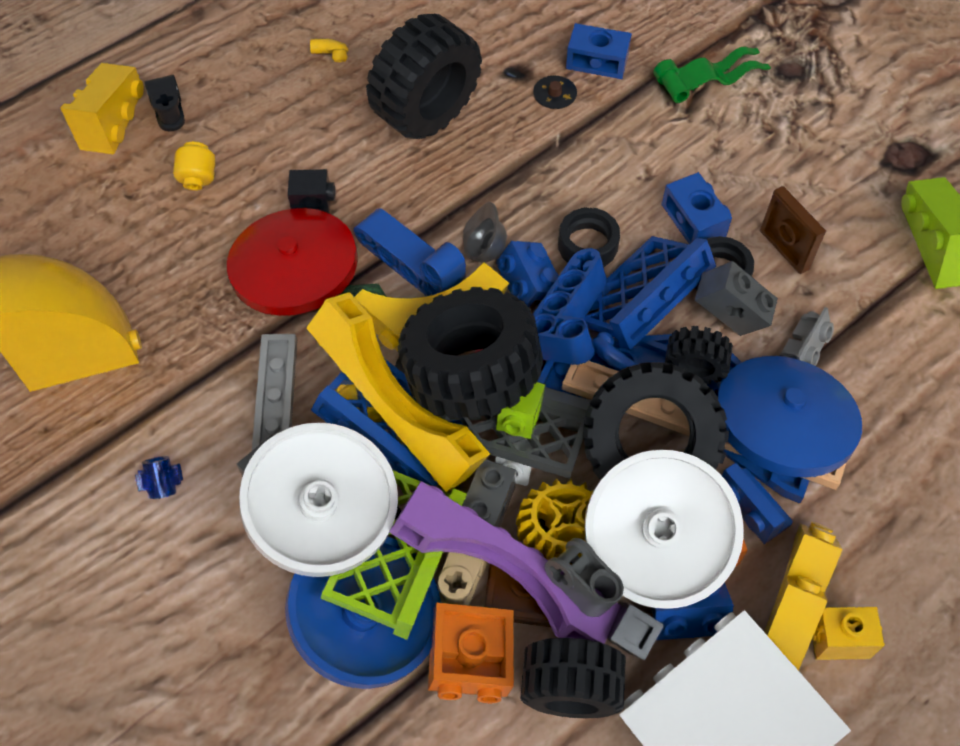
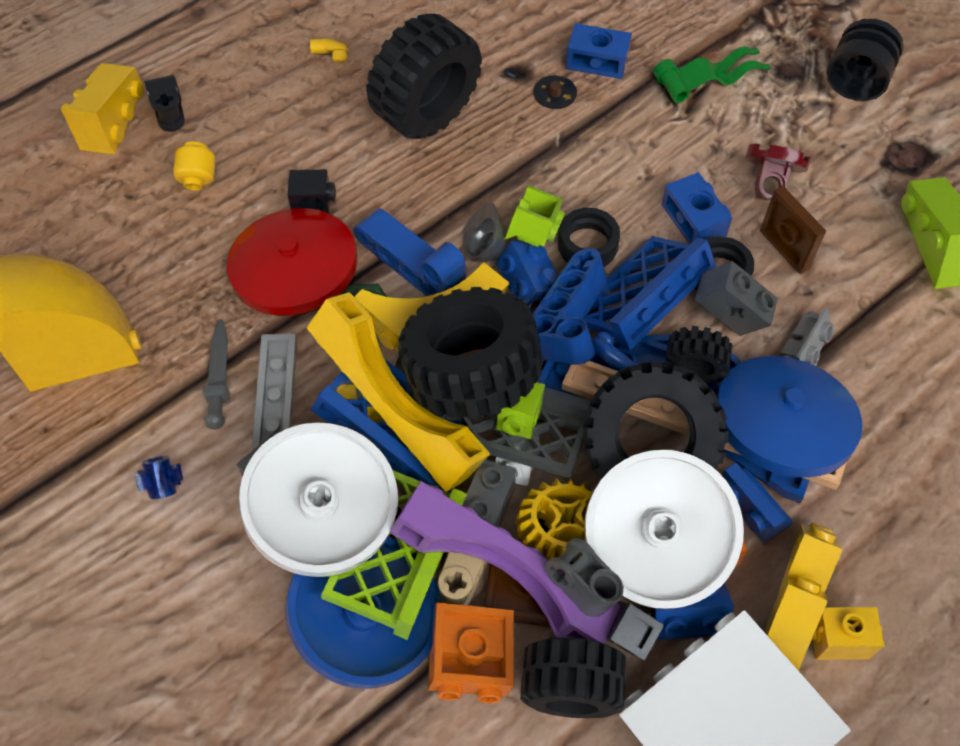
(217, 392): none -> dark grey sword
(536, 217): none -> lime window
(775, 163): none -> dark red tile
(865, 59): none -> black wheel

